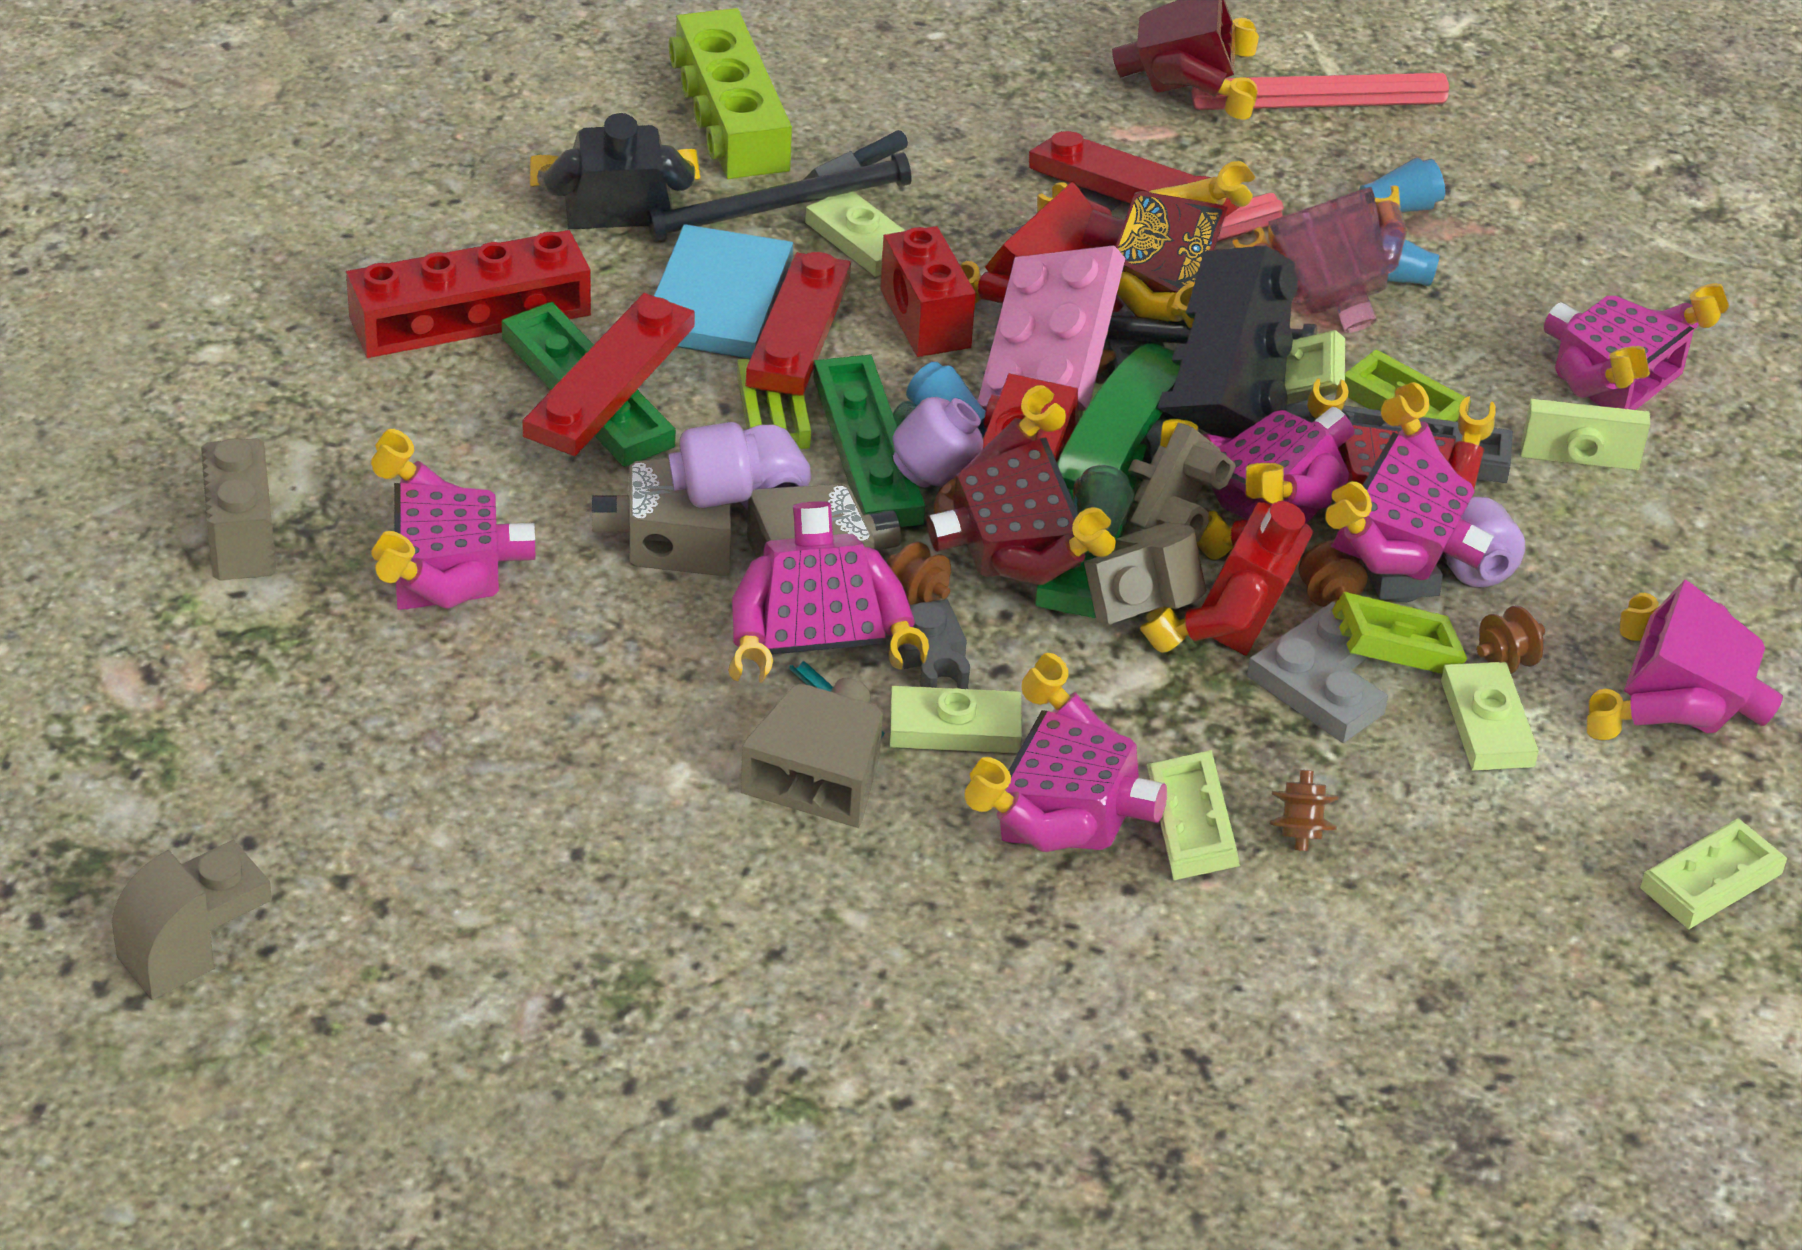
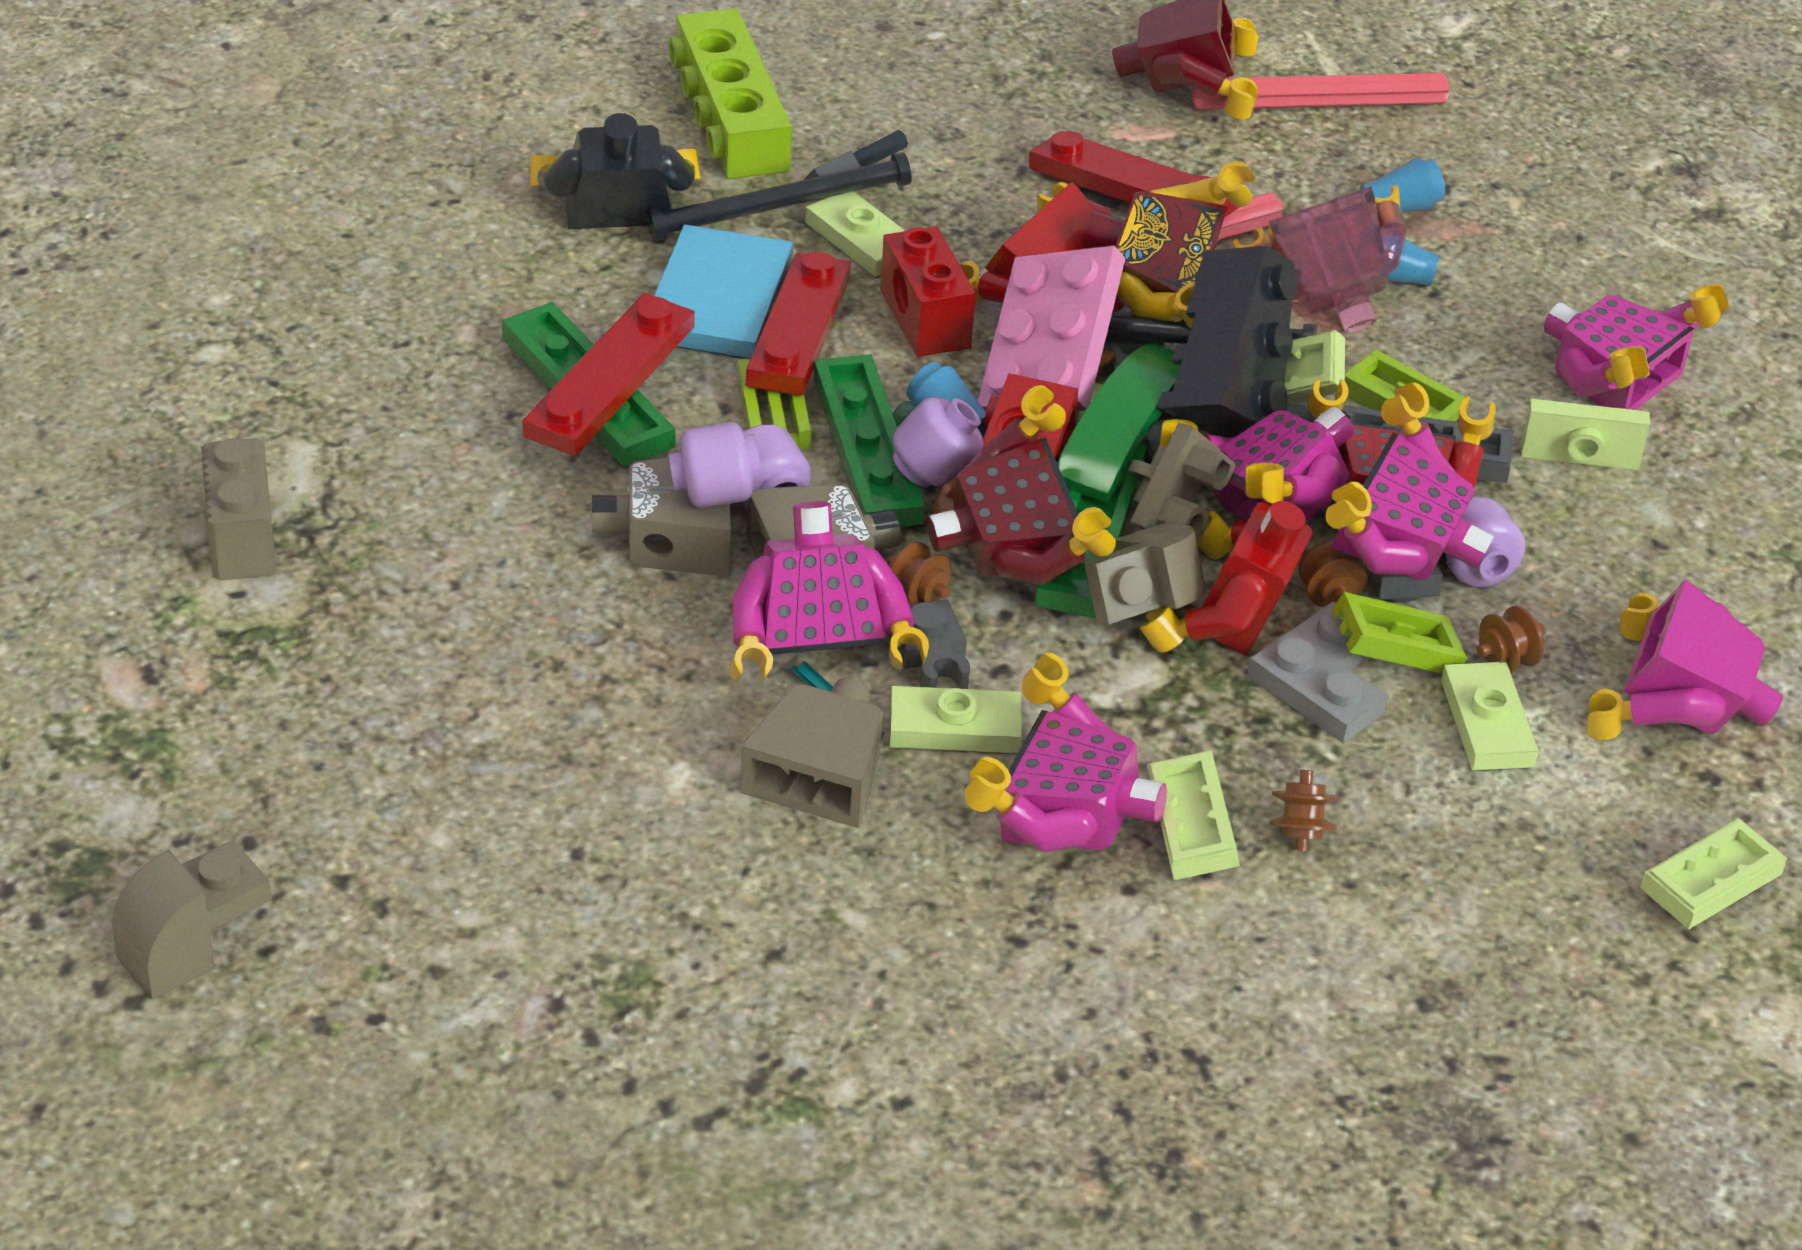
(443, 534): dark pink torso -> none
(465, 292): red brick -> none
(1104, 489): clear green cone -> none

